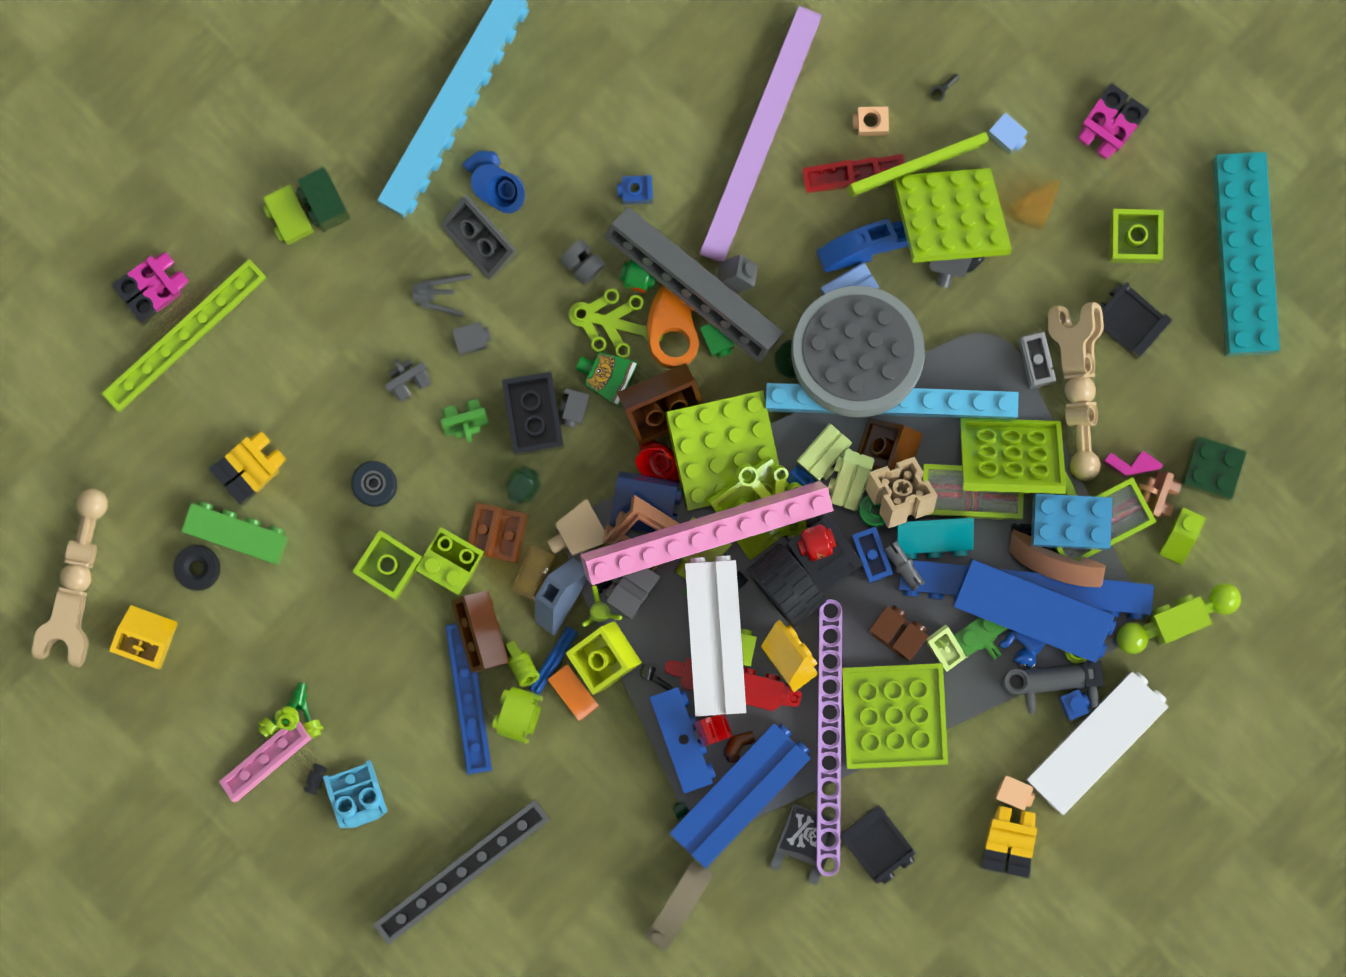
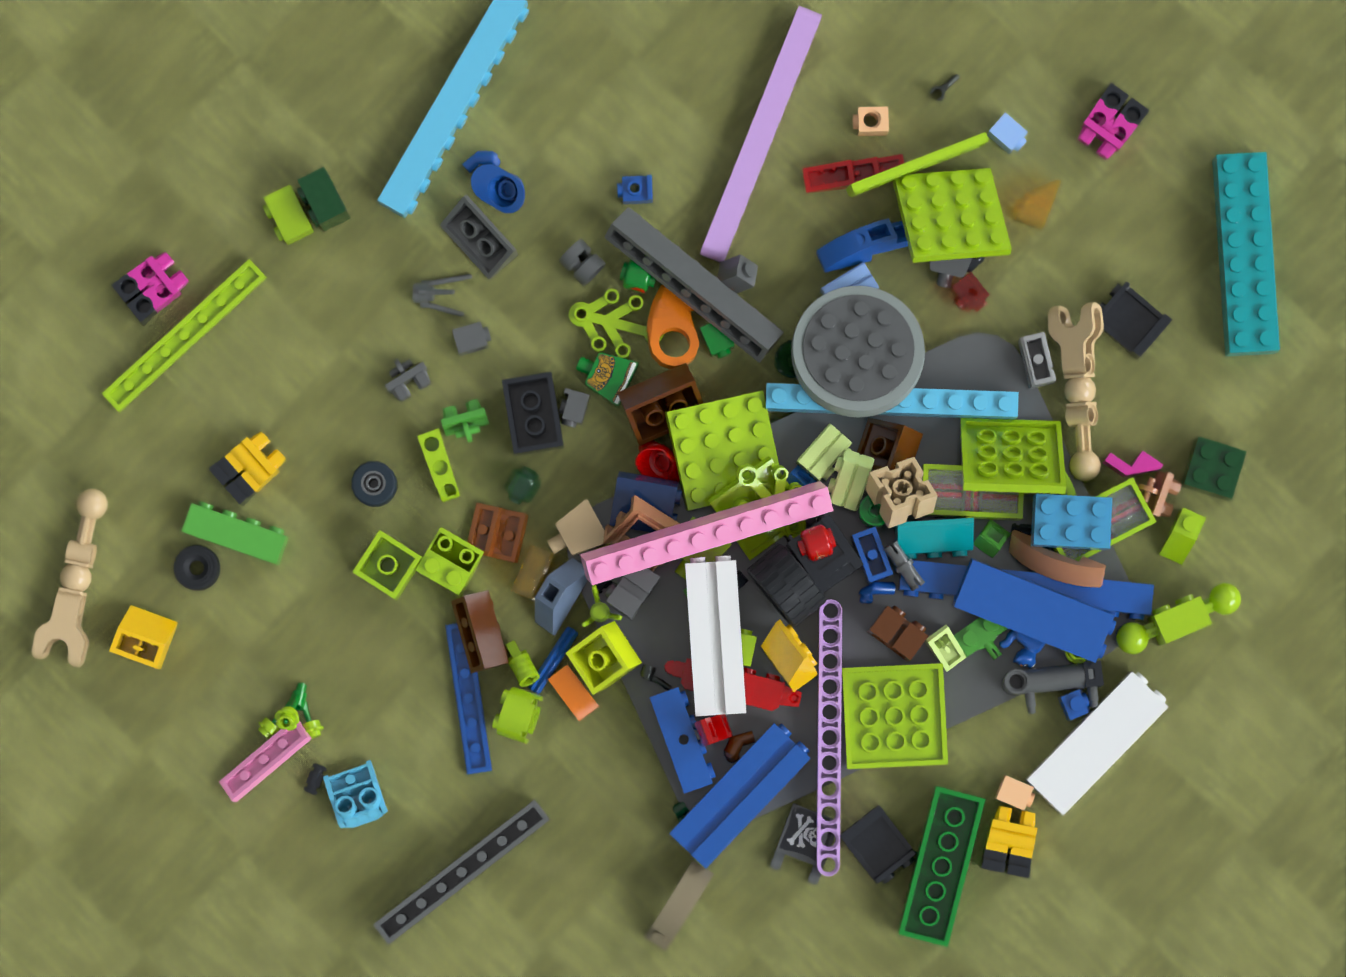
(439, 464): none -> lime leg
(867, 592): none -> blue arm
(941, 866): none -> green brick
(970, 294): none -> clear red brick
(991, 538): none -> bright green slope
(1136, 236): lime brick -> none

